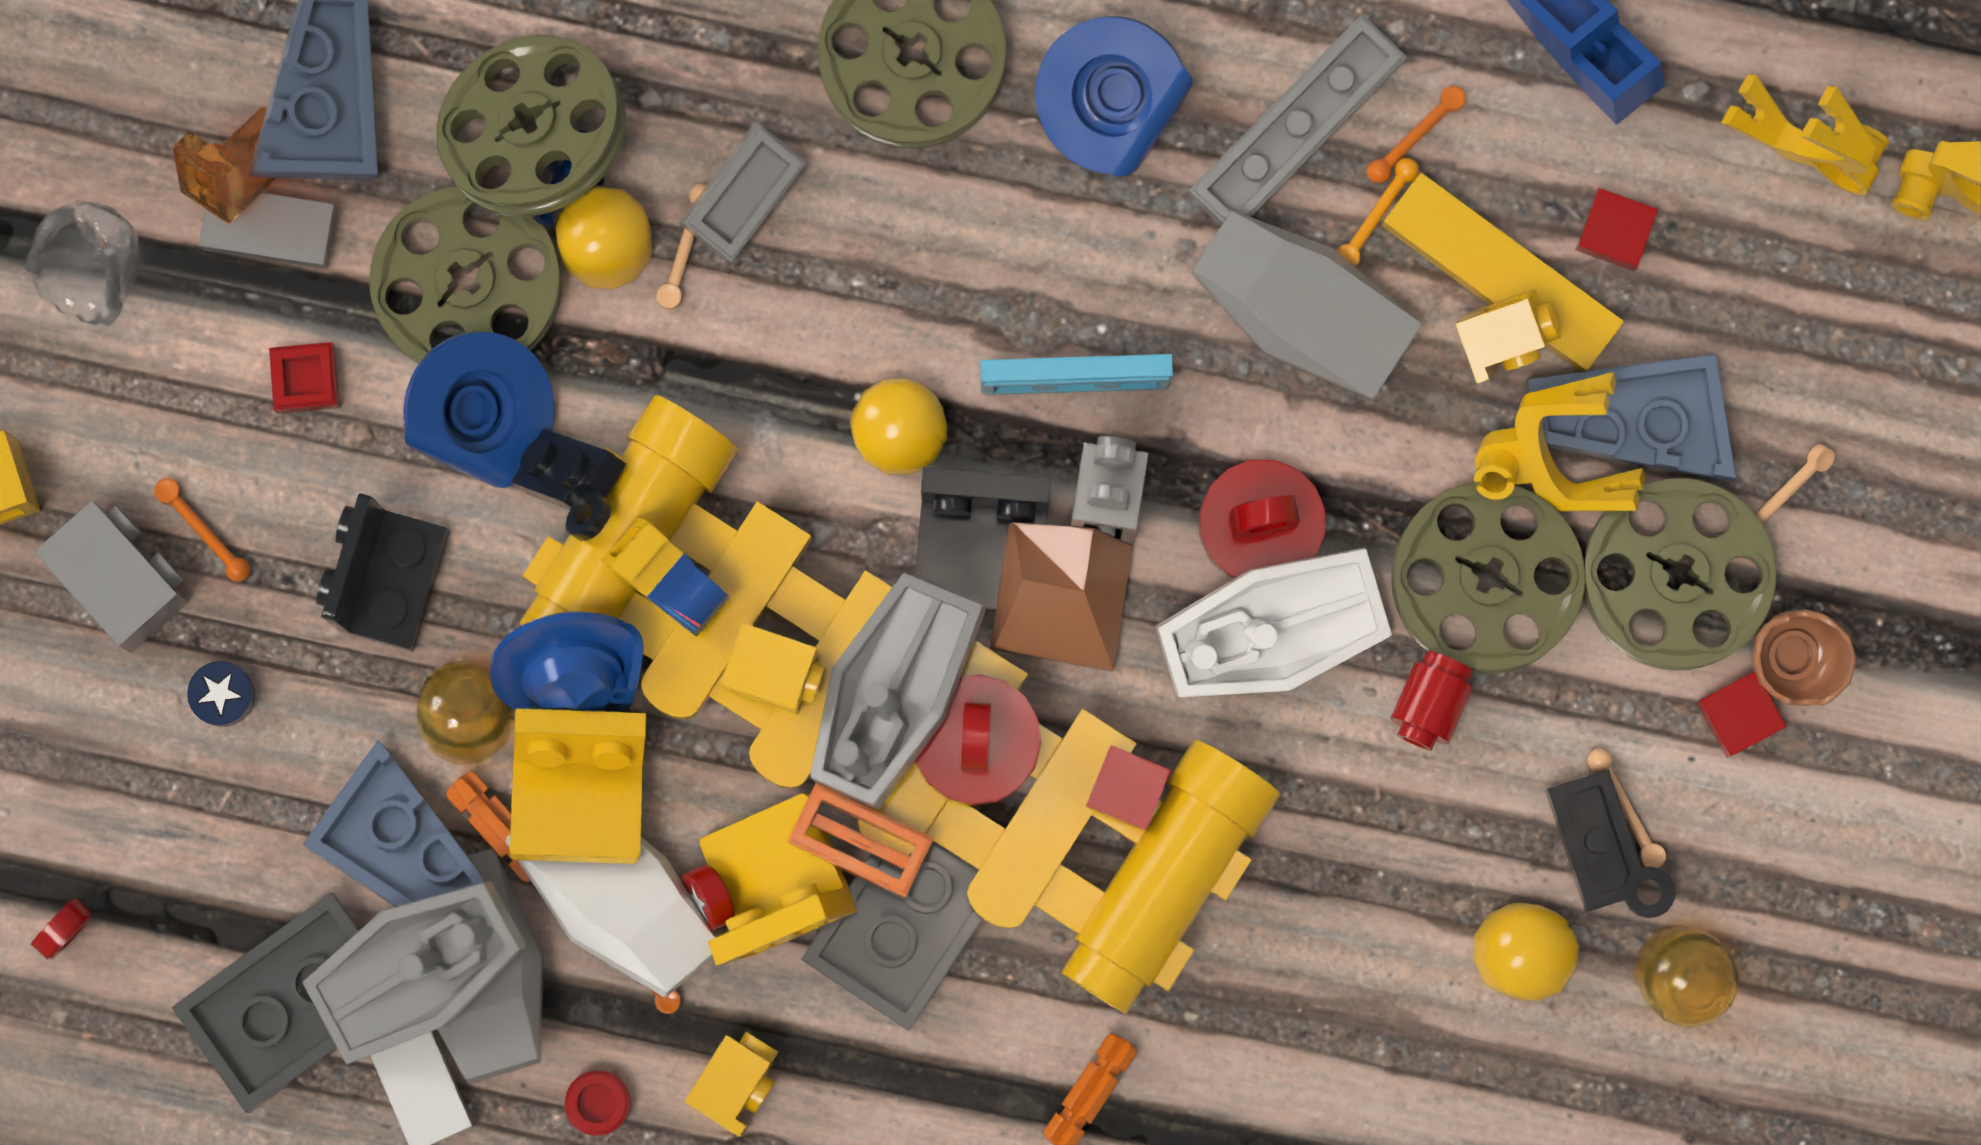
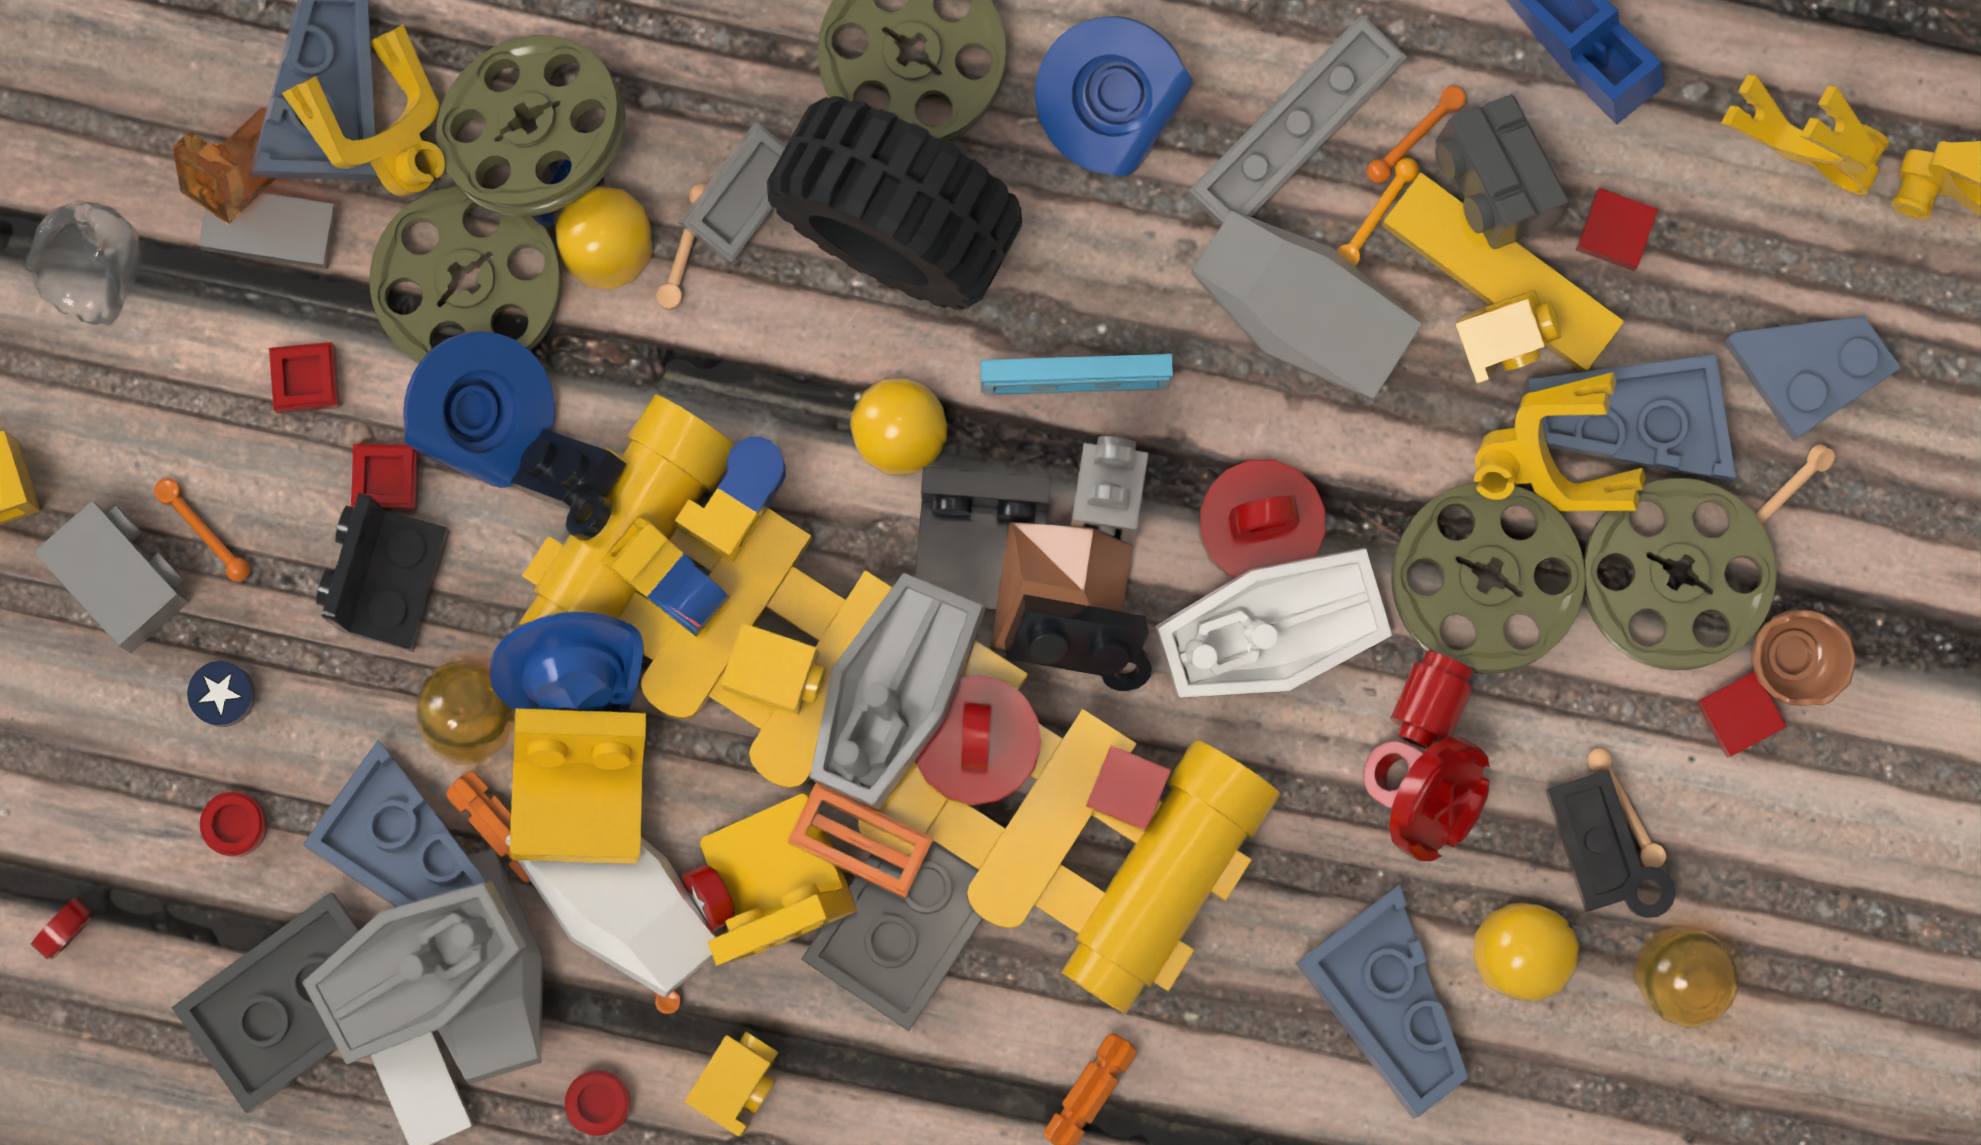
(233, 824): none -> red tile
(386, 474): none -> red tile
(396, 147): none -> yellow piece
(741, 499): none -> leg
(895, 202): none -> black tyre
(1080, 640): none -> black hinge
(1384, 999): none -> sand blue wing
(1436, 797): none -> red tile
(1500, 172): none -> dark grey brick
(1812, 367): none -> sand blue wing

